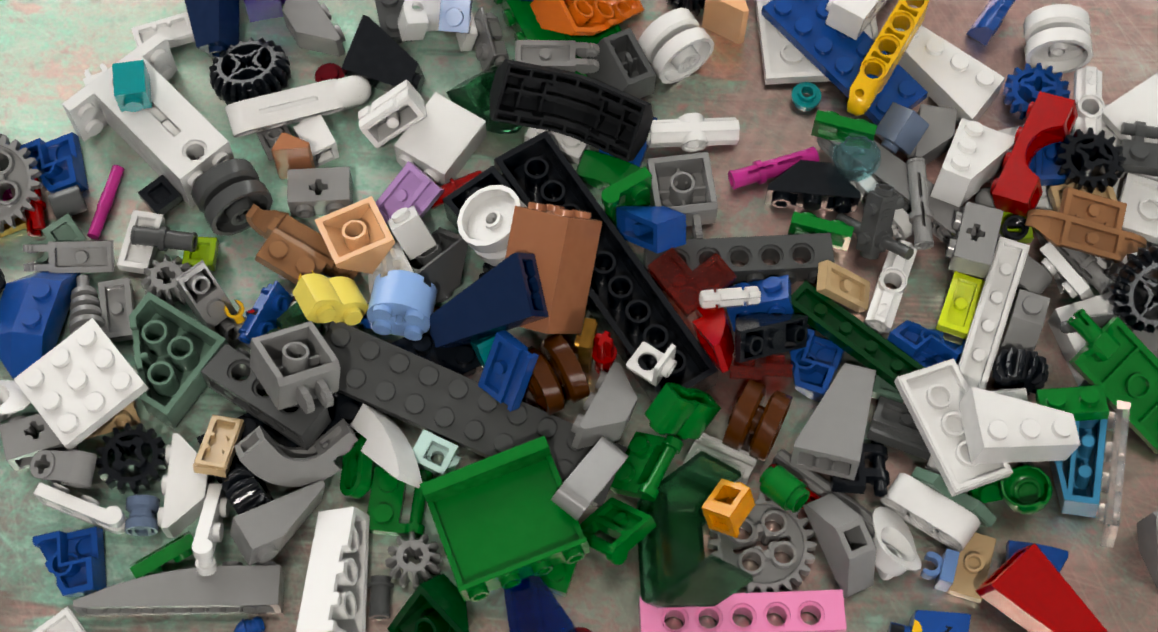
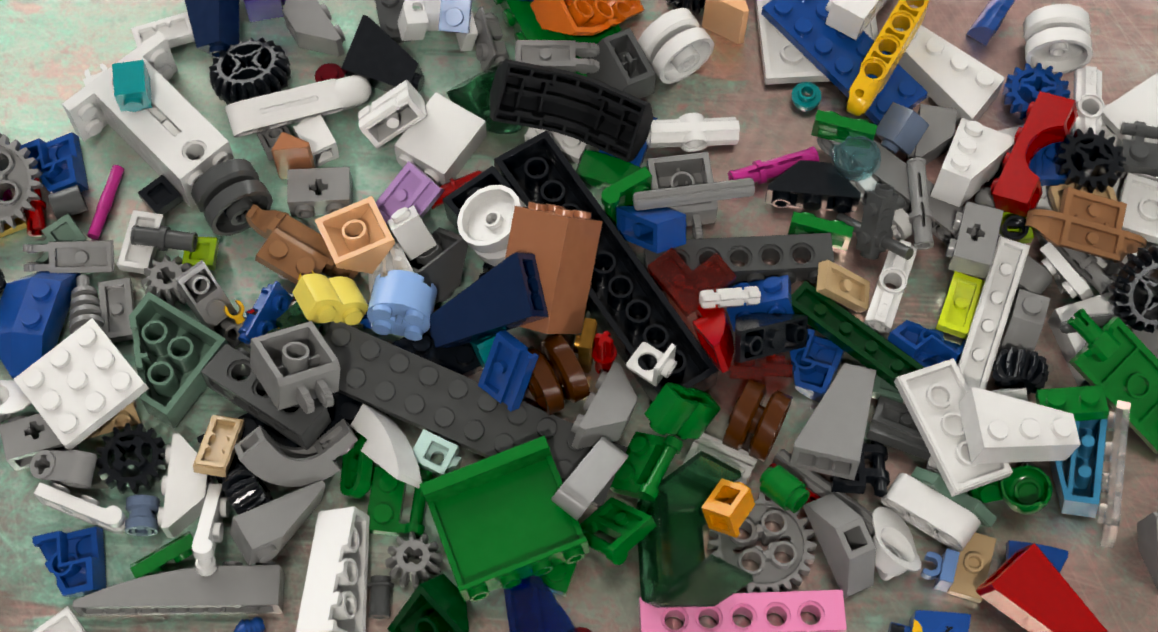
(693, 194): none -> light grey axle

